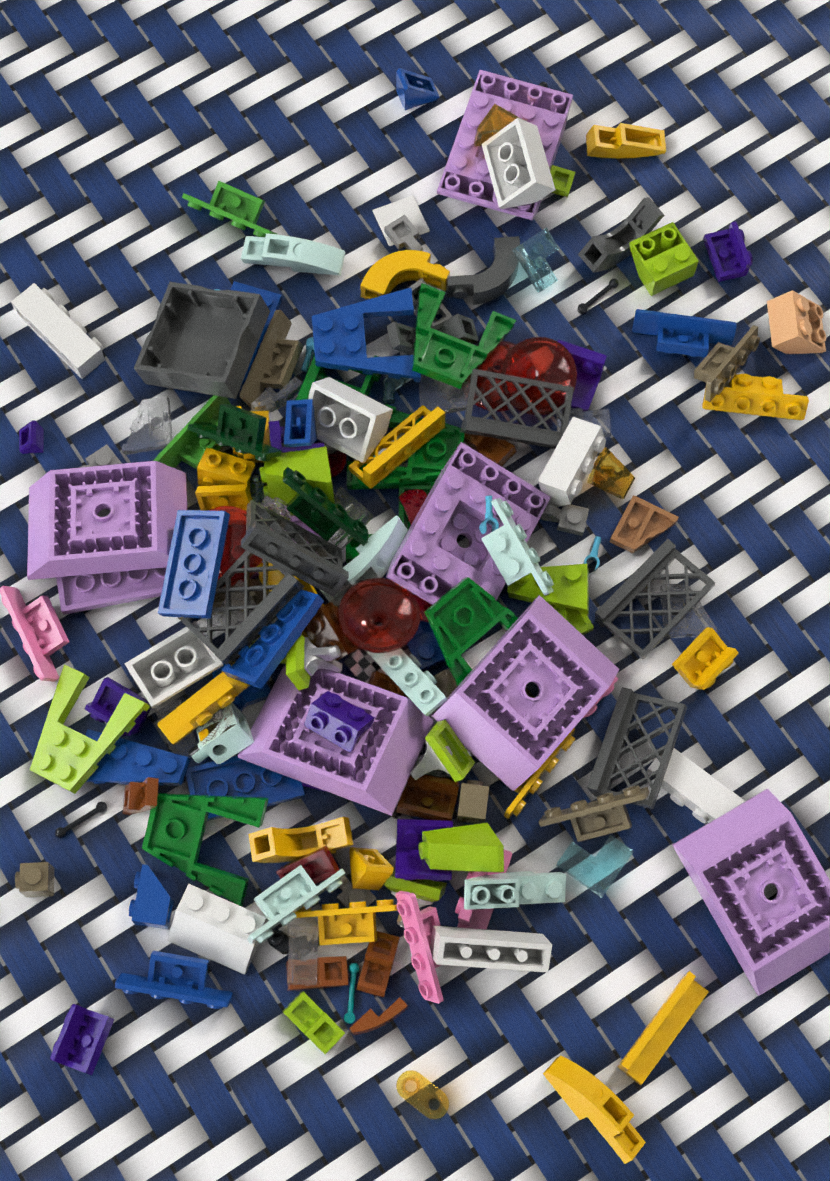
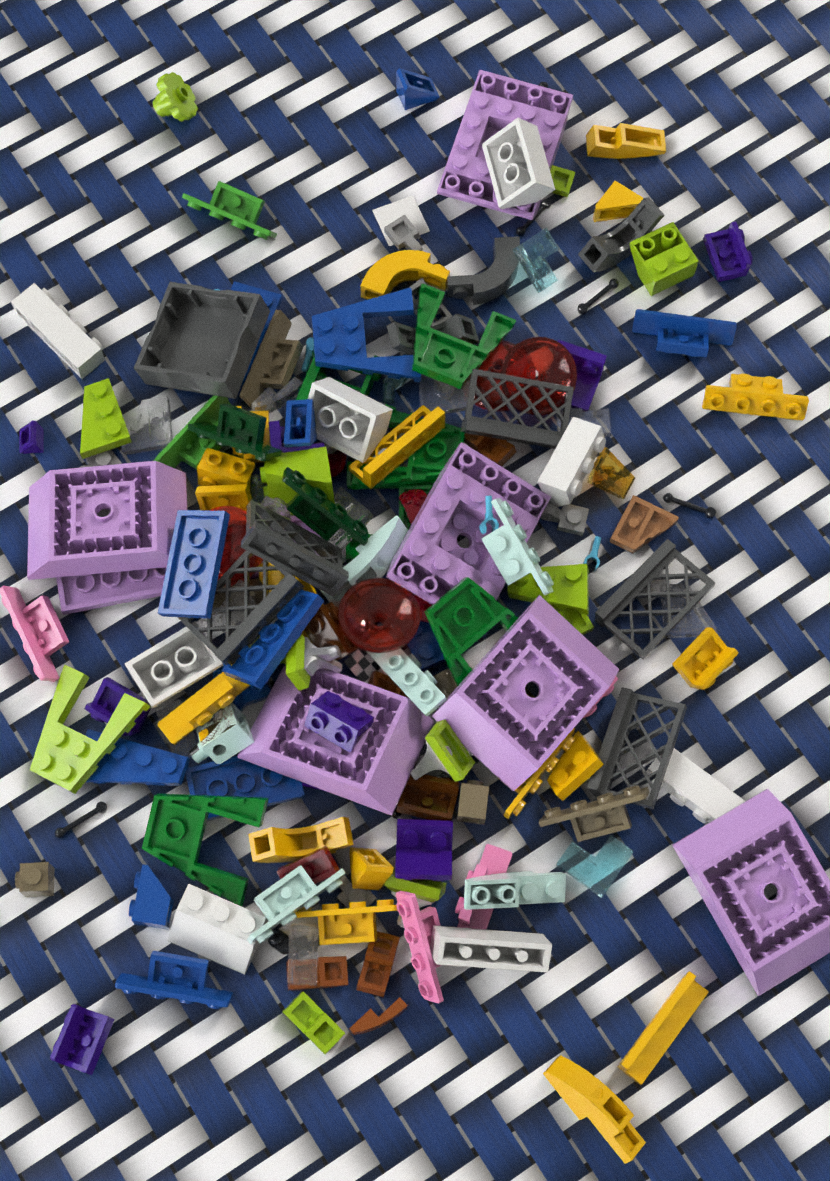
(101, 420): none -> lime wing
(140, 796): dark orange slope -> none
(174, 98): none -> lime plant
(293, 252): light aqua slope -> none
(349, 1017): teal hinge -> none
(422, 1095): clear yellow plate -> none
(463, 849): lime slope -> none
(493, 122): clear yellow slope -> none
(520, 231): none -> black hinge
(574, 767): none -> yellow wing
(616, 203): none -> yellow slope
(709, 512): none -> black hinge
(723, 362): dark tan bracket -> none
(796, 324): light nougat slope -> none

